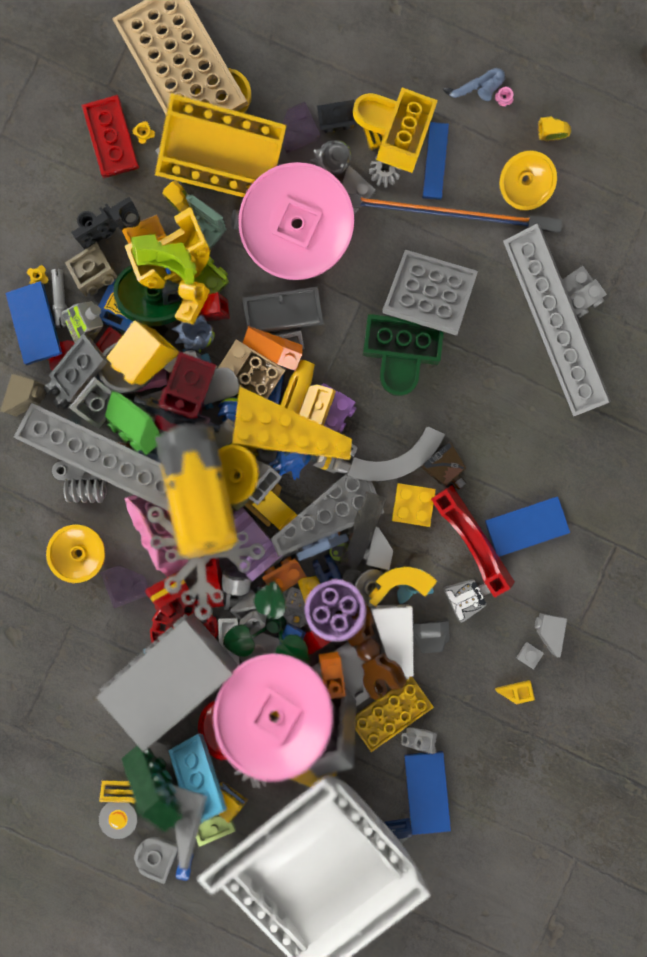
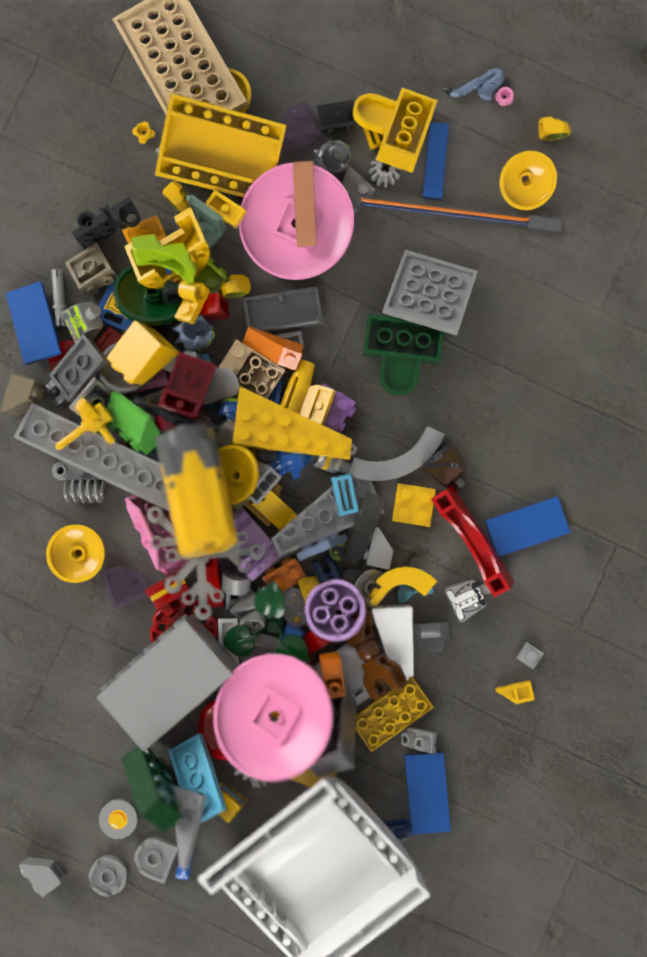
(42, 275): yellow plate -> none
(42, 873): none -> light grey slope
(94, 419): none -> yellow piece
(108, 875): none -> light grey tile
(110, 136): red plate -> none
(111, 791): yellow tile -> none
(214, 829): yellowish green plate -> none
(230, 211): none -> yellow slope
(235, 286): none -> yellow rock
(305, 204): none -> nougat slope
(341, 478): none -> medium azure tile
(551, 631): light grey slope -> none
(556, 320): light grey plate -> none
(583, 291): light grey plate -> none

